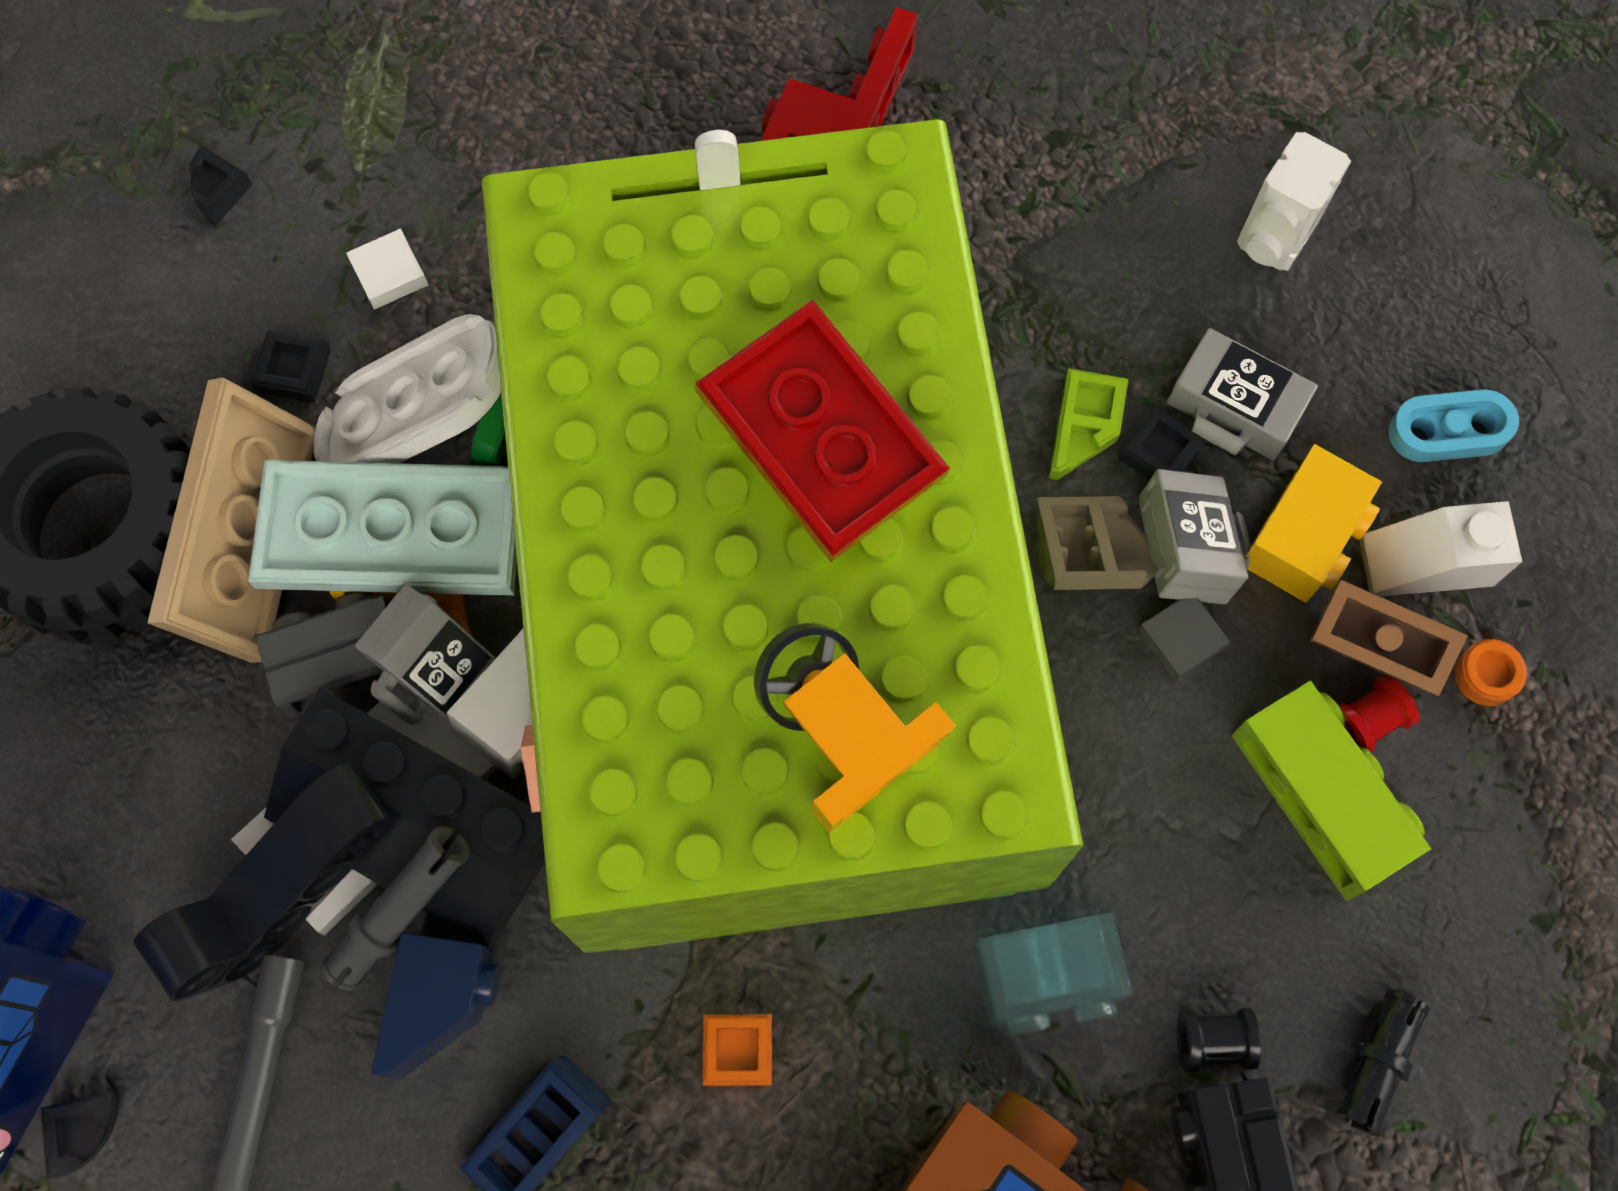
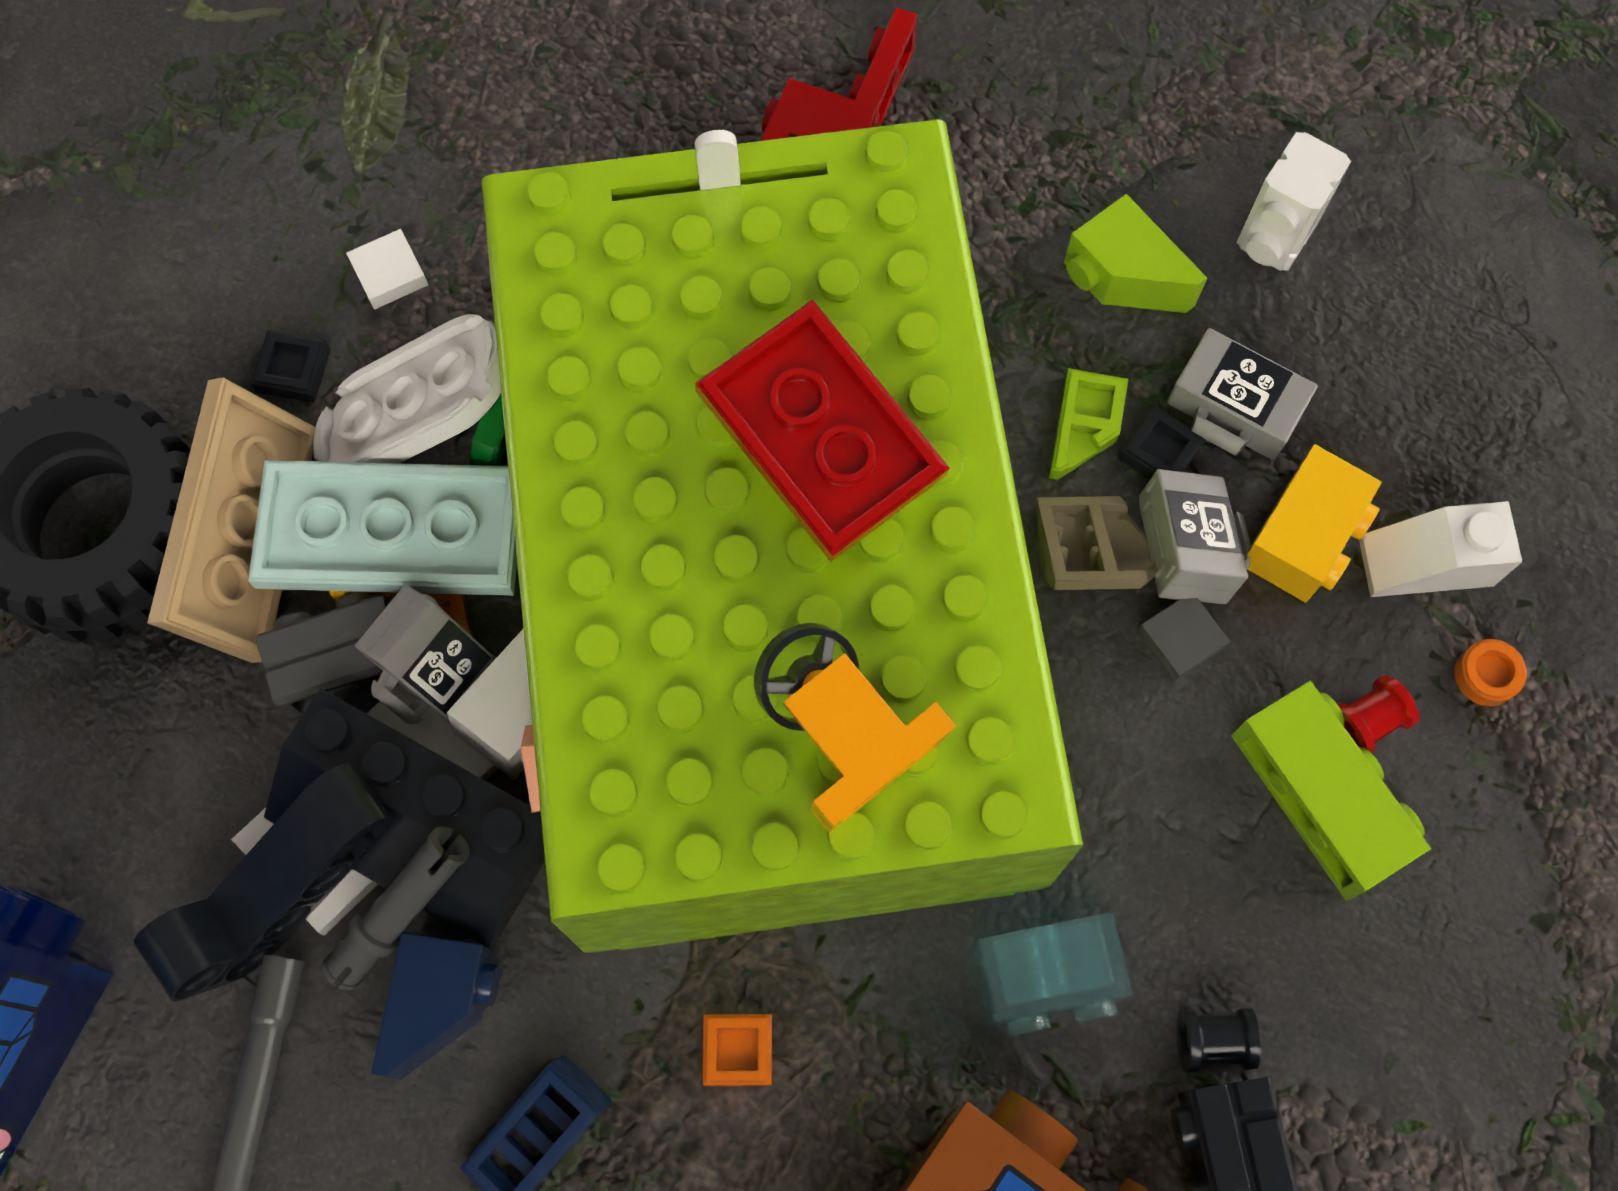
(77, 1131): black tile -> none
(216, 184): black tile -> none
(1132, 262): none -> lime slope
(1383, 1062): black pin -> none
(1388, 638): medium nougat brick -> none
(1448, 425): medium azure plate -> none

